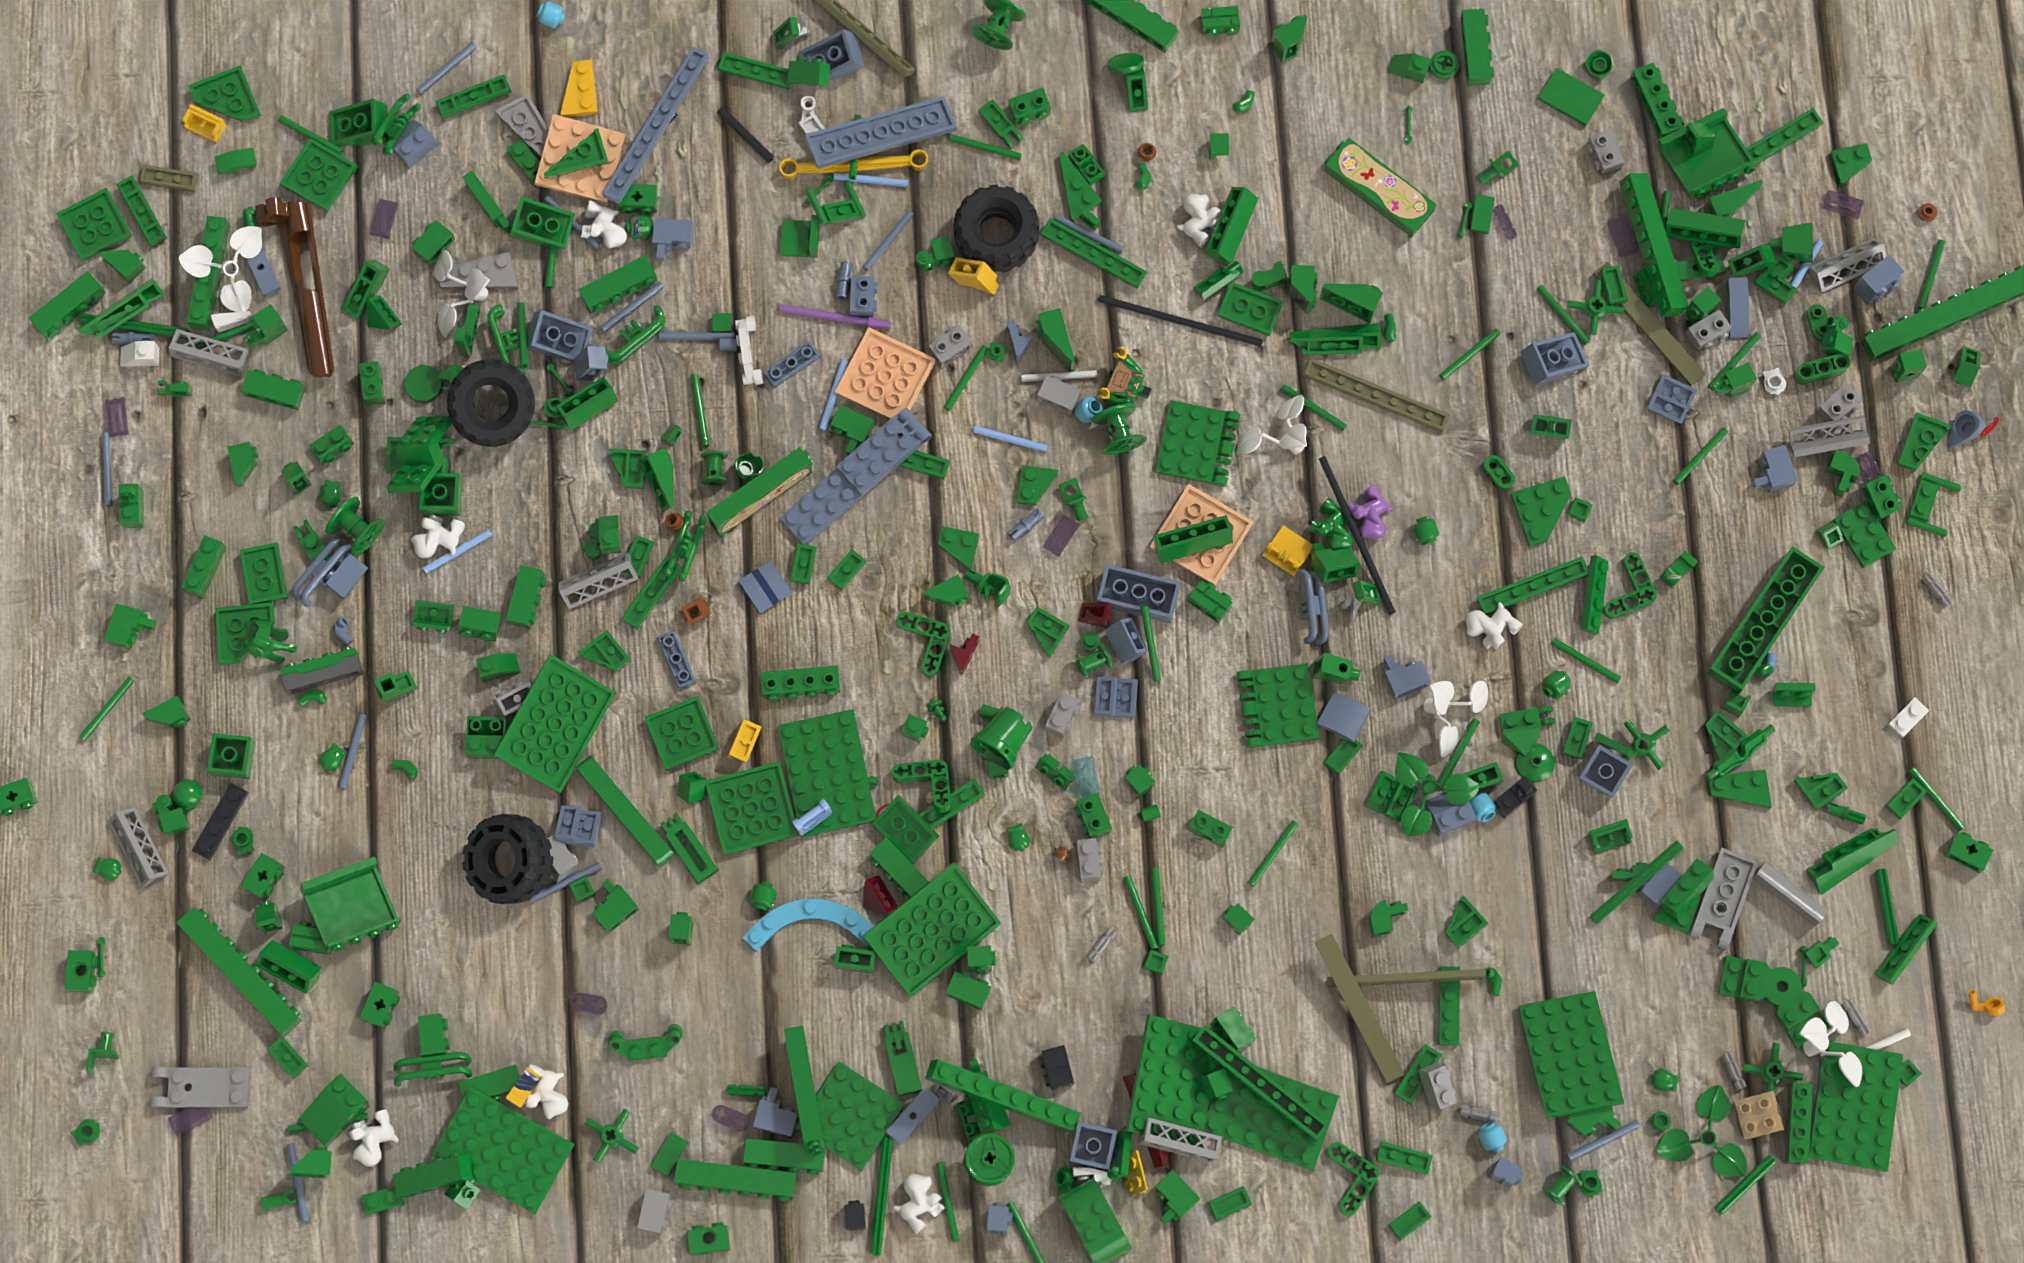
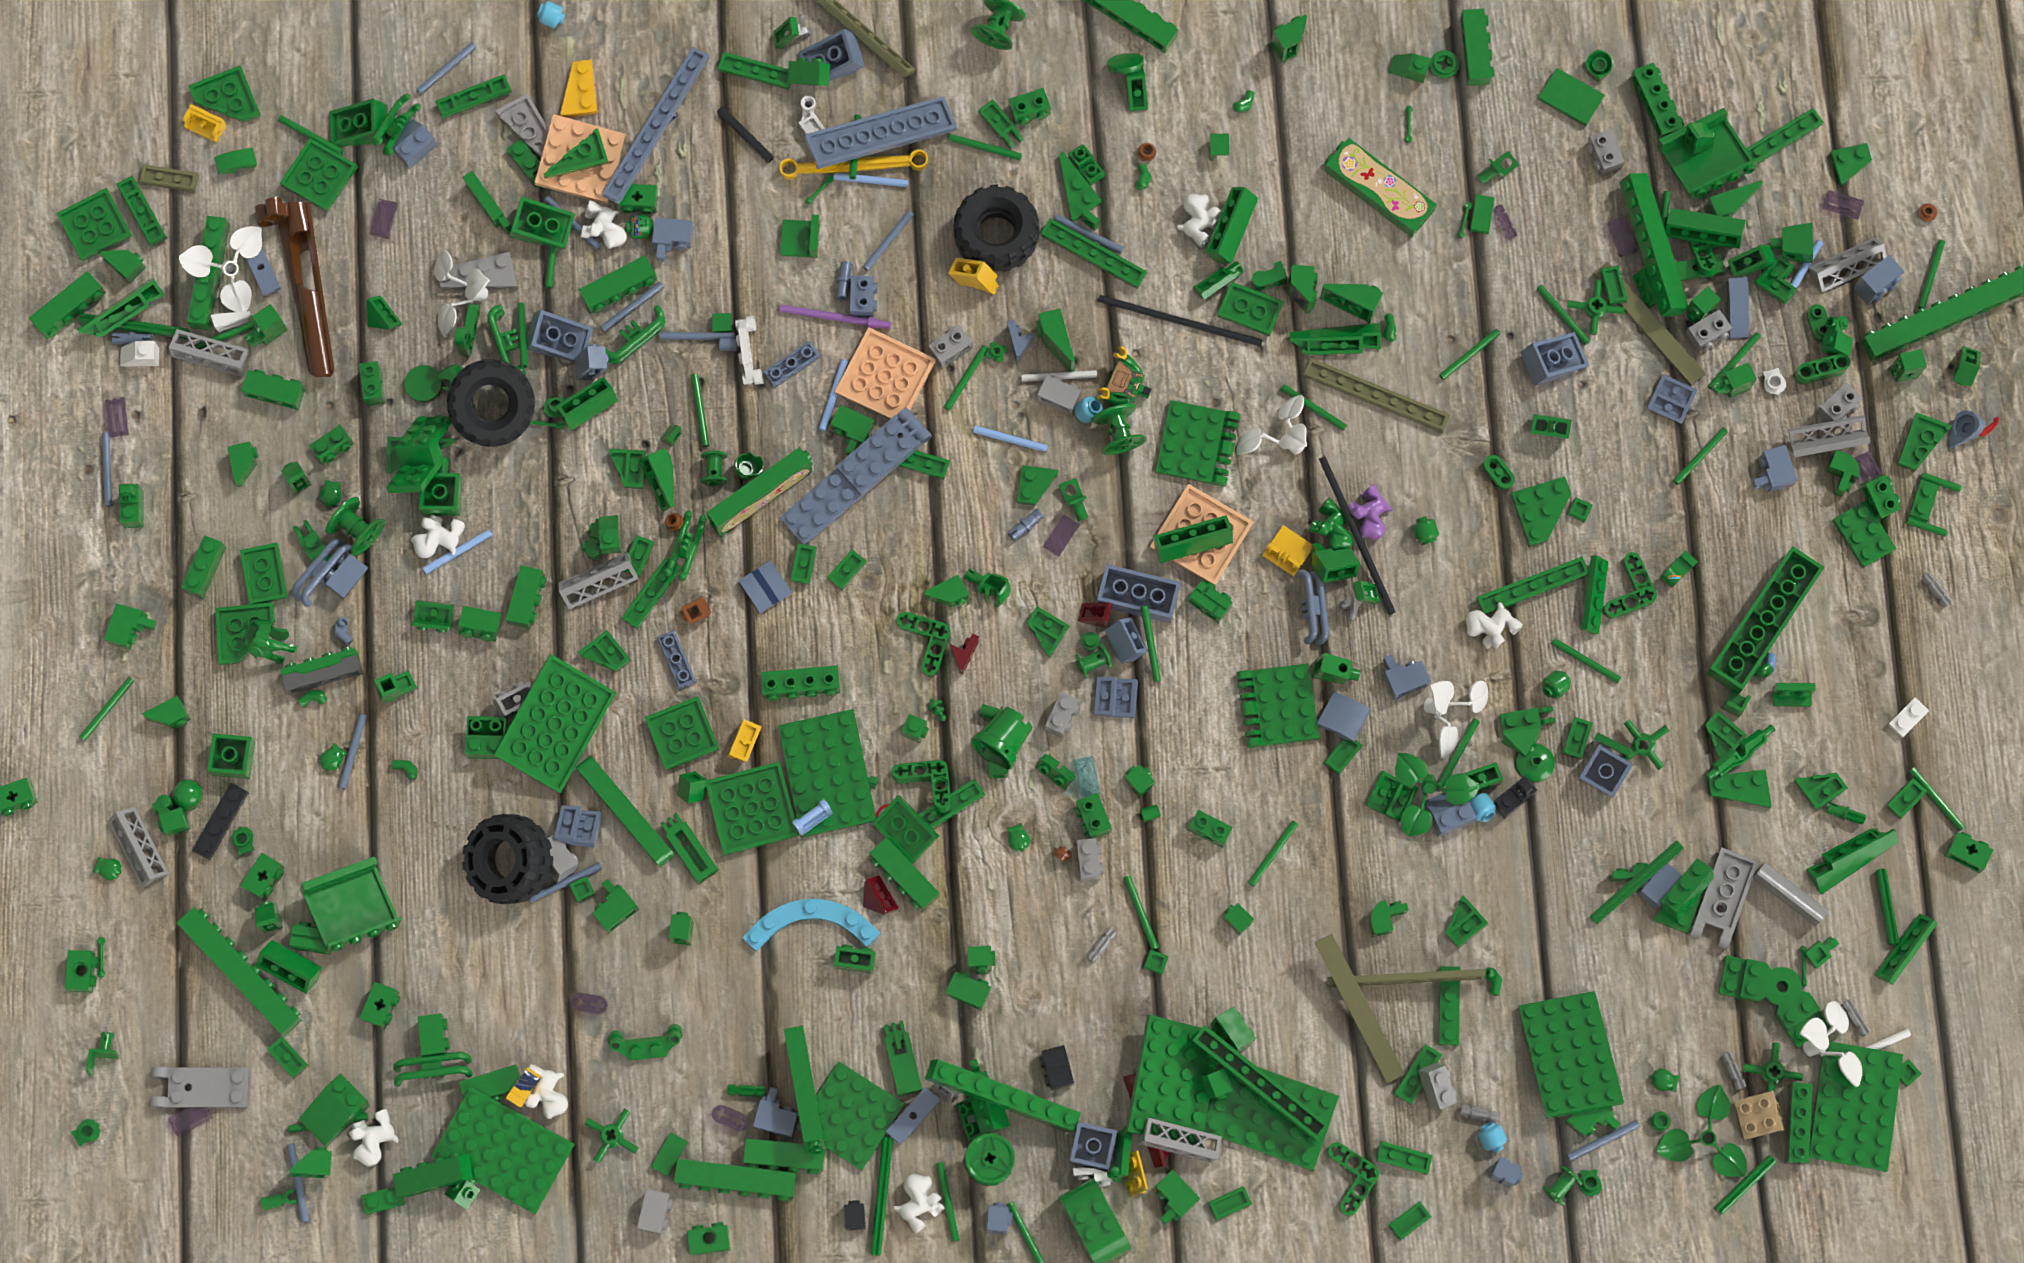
(179, 388): green plate -> none
(247, 217): green arm -> none
(366, 286): green slope -> none
(432, 242): green brick -> none
(497, 666): green slope -> none
(550, 367): green hinge -> none
(763, 896): green head -> none
(837, 211): green plate -> none
(931, 929): green plate -> none
(941, 254): green brick -> none
(959, 544): green wing -> none
(1064, 1179): green animal -> none
(1158, 906): green piece -> none
(1220, 20): green brick -> none
(1610, 836): green hinge -> none
(1830, 534): green slope -> none
(1993, 1006): light orange plate -> none

